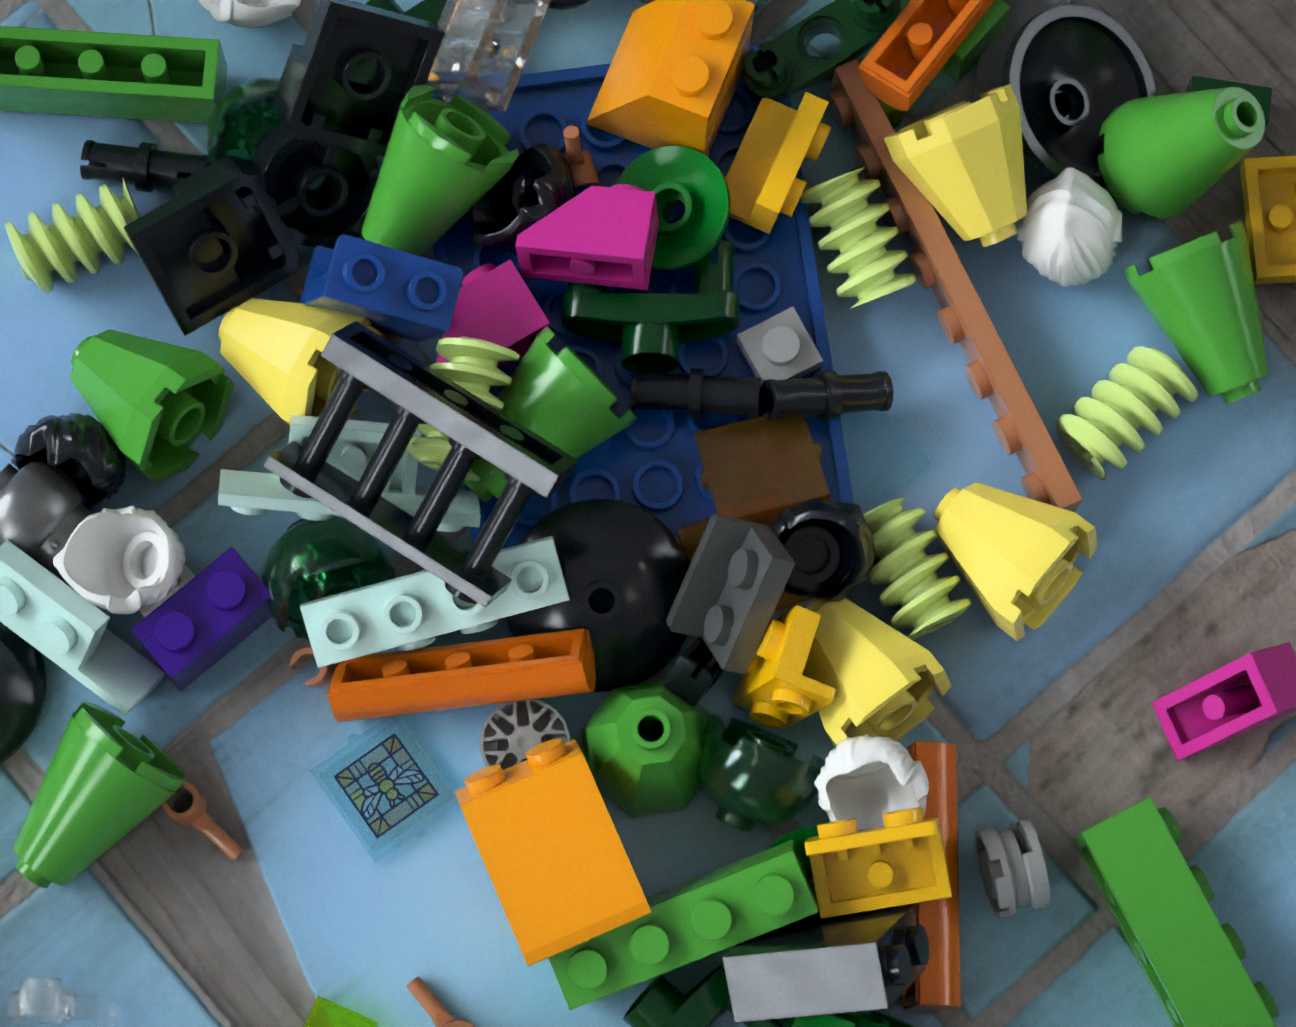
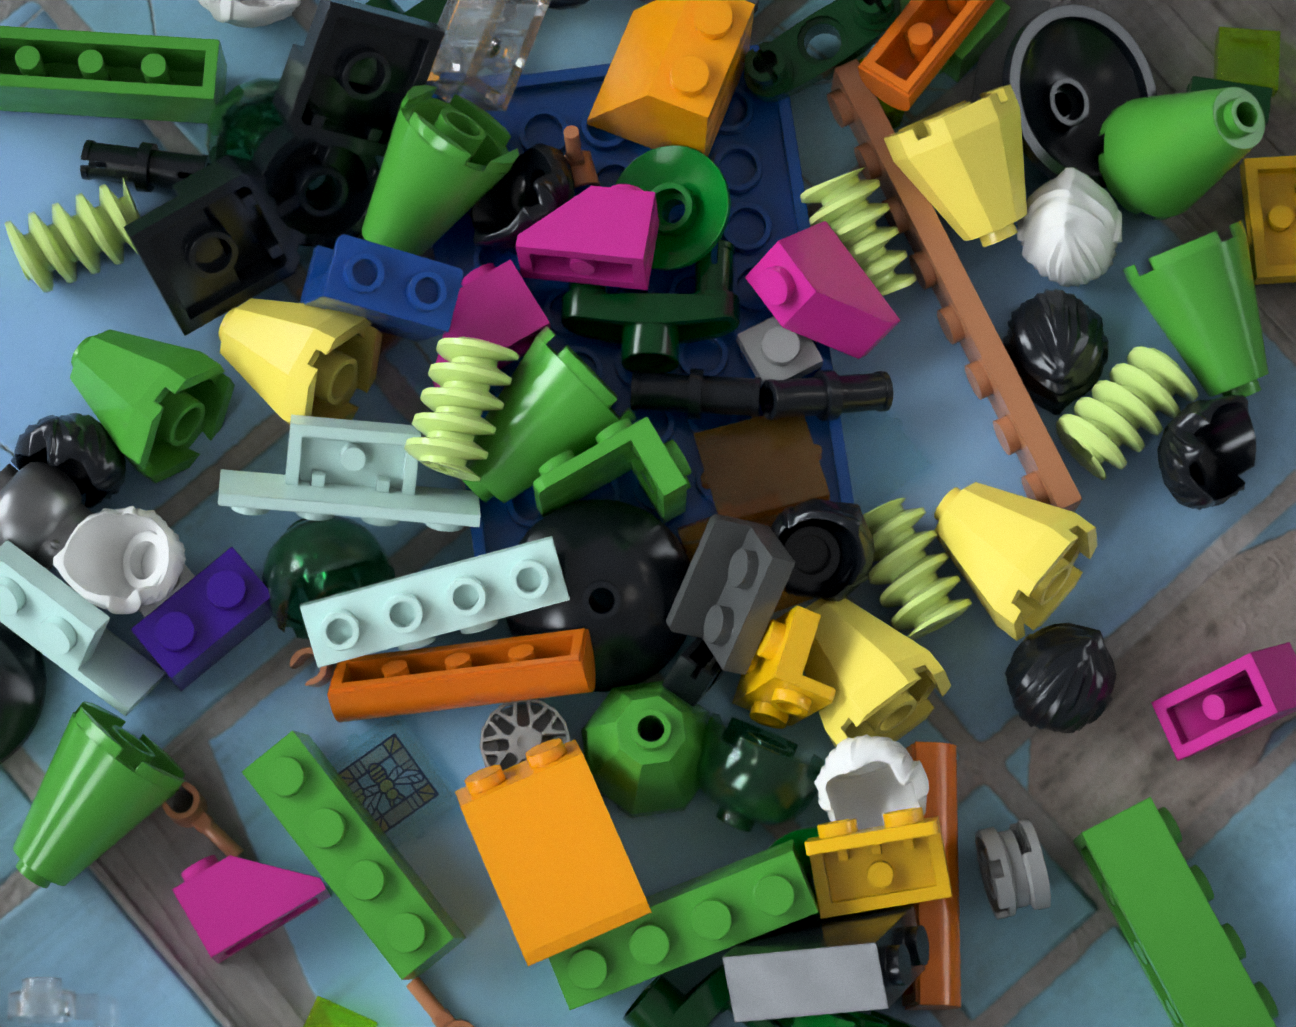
(243, 901): none -> dark pink slope
(353, 855): none -> bright green brick
(474, 433): black fence -> none
(620, 448): none -> bright green bracket
(769, 157): yellow bracket -> none
(822, 292): none -> dark pink slope
(1056, 348): none -> black hair
(1061, 677): none -> black hair
(1207, 451): none -> black hair
(1248, 56): none -> clear neon green tile

